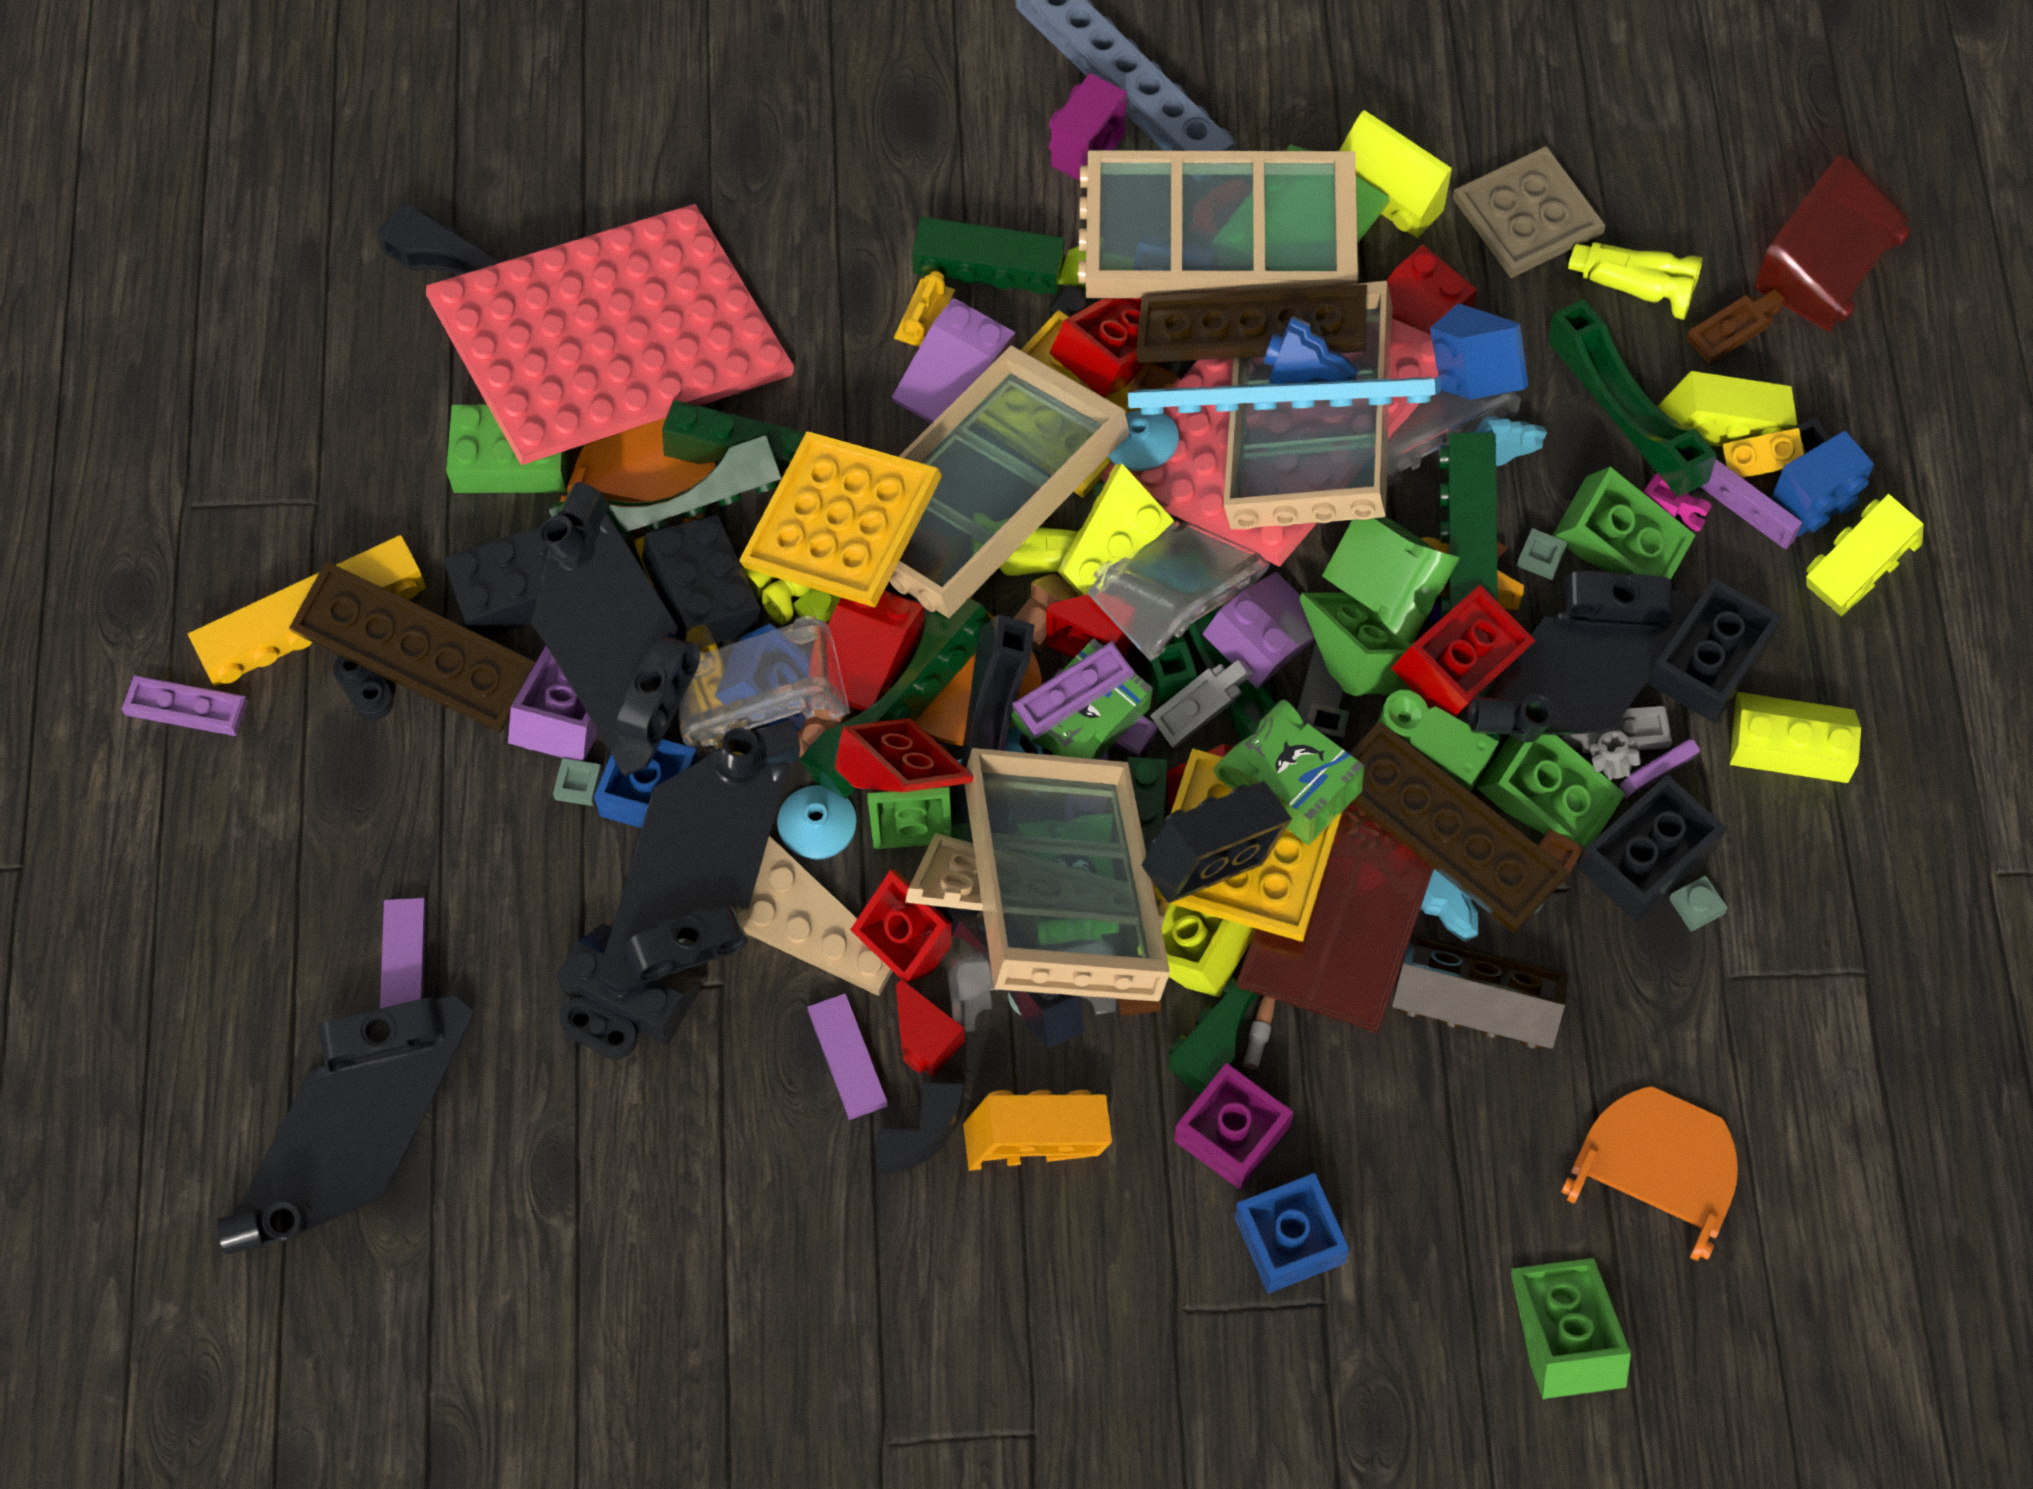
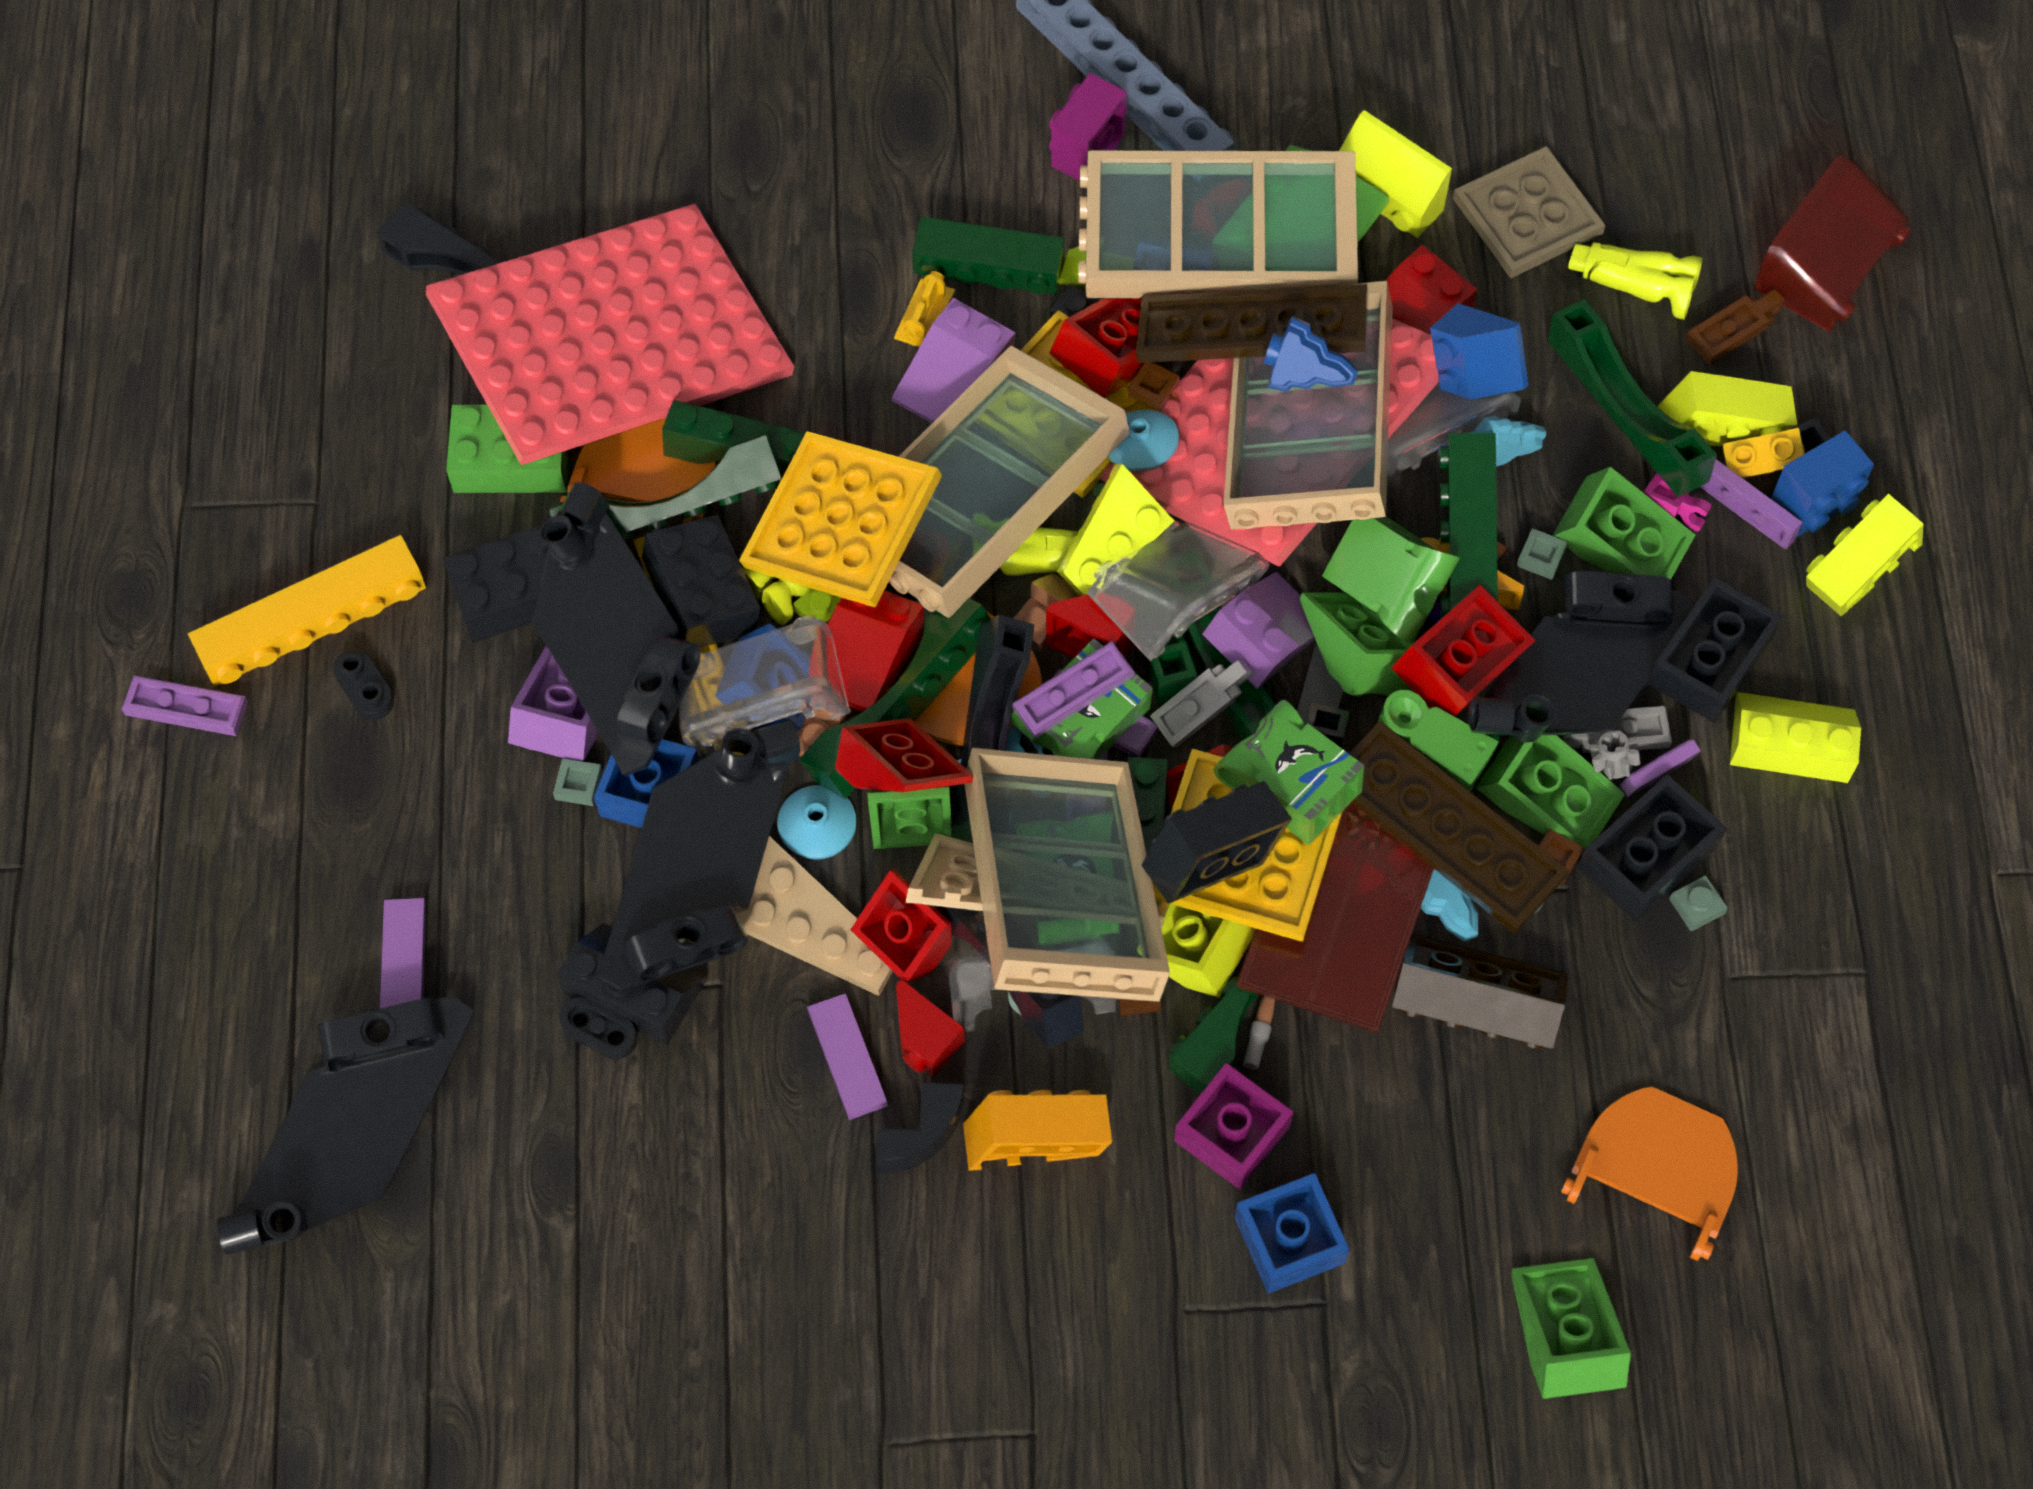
(412, 646): dark brown plate -> none
(1300, 394): medium azure plate -> none

